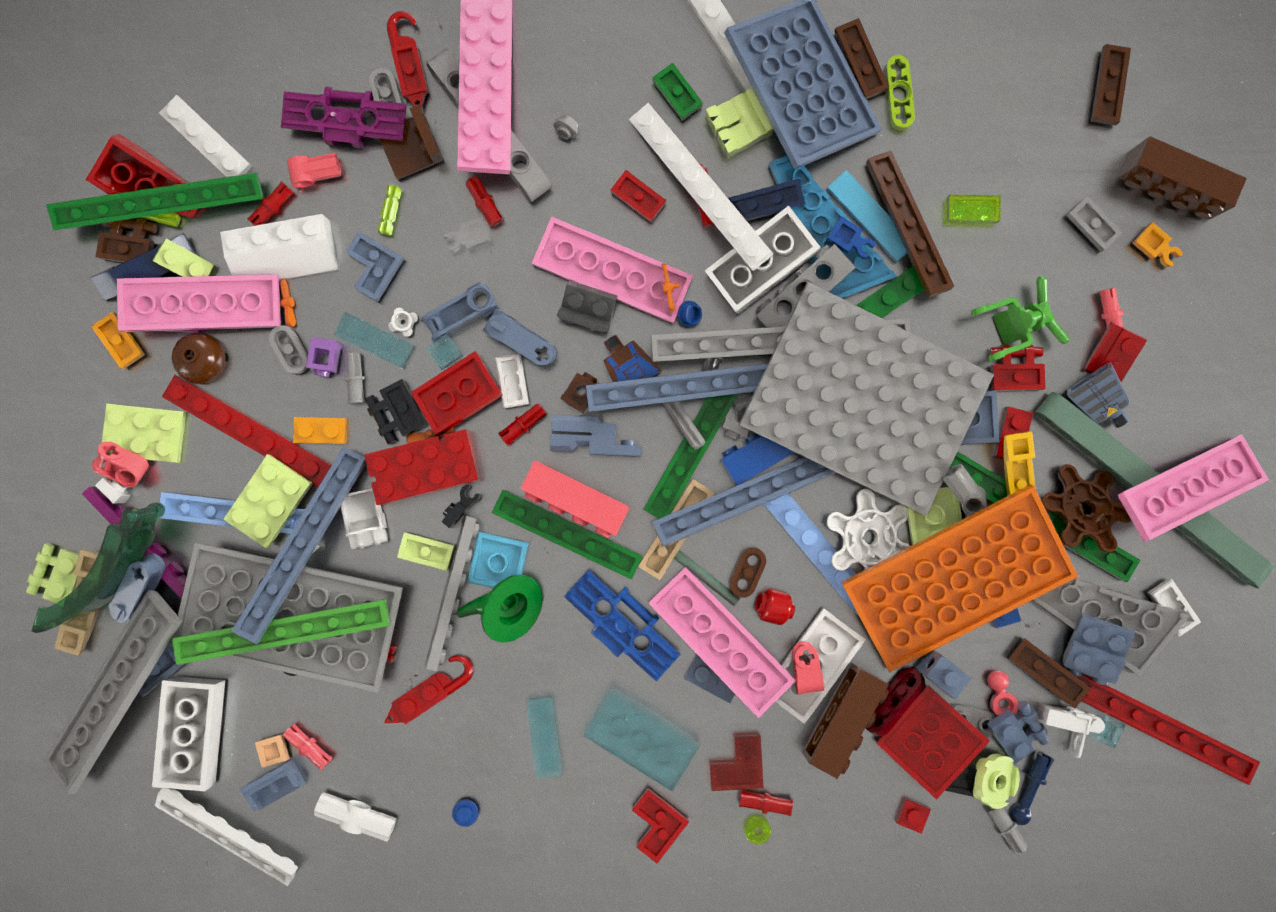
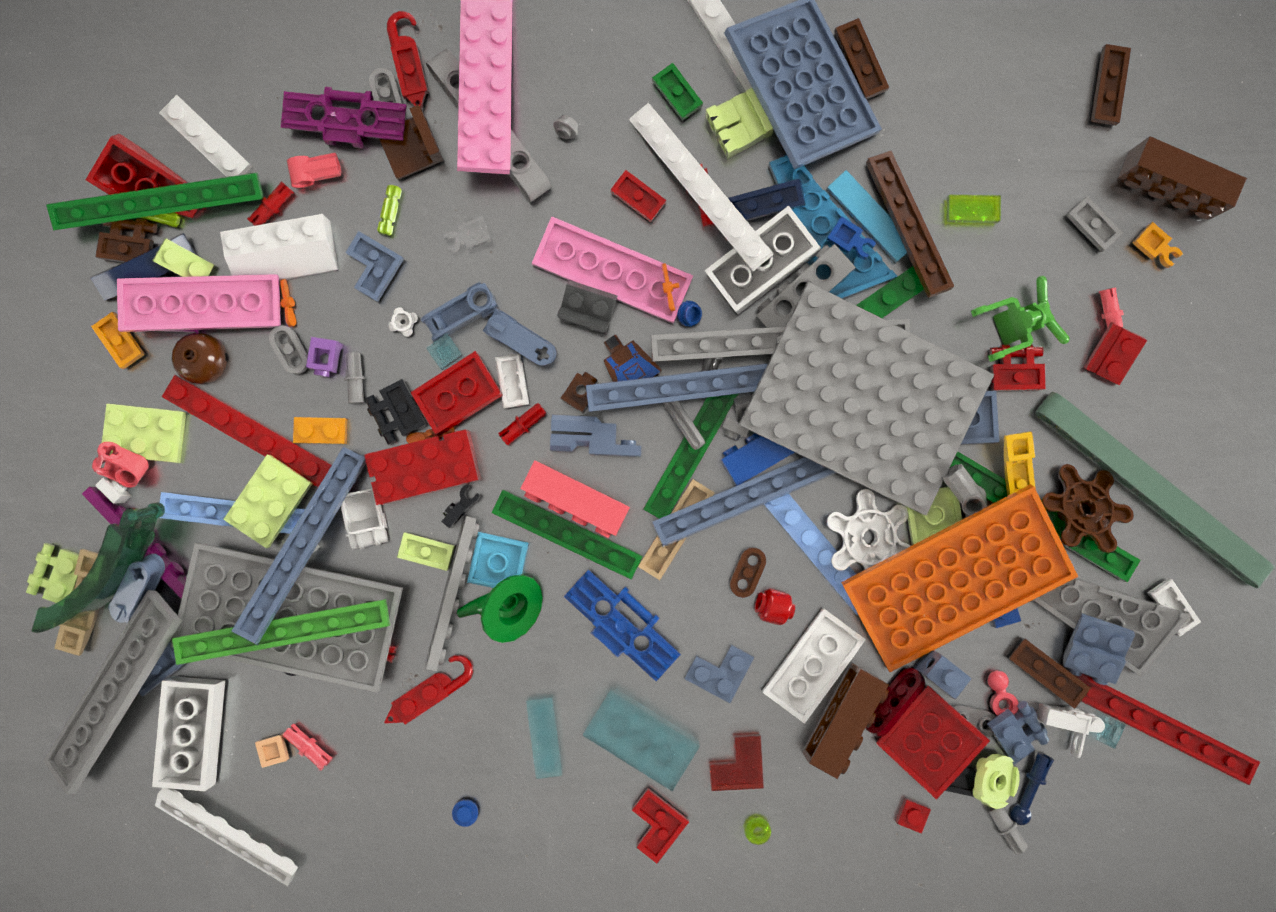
(273, 785): sand blue hinge -> none
(354, 816): white piece -> none
(374, 340): clear light blue tile -> none
(484, 201): red axle -> none
(706, 578): sand green bar -> none
(721, 642): bright pink plate -> none
(766, 803): red pin -> none
(807, 672): coral piece -> none
(908, 110): lime beam -> none
(1013, 422): red plate -> none
(1101, 396): torso -> none
(1192, 488): bright pink plate -> none

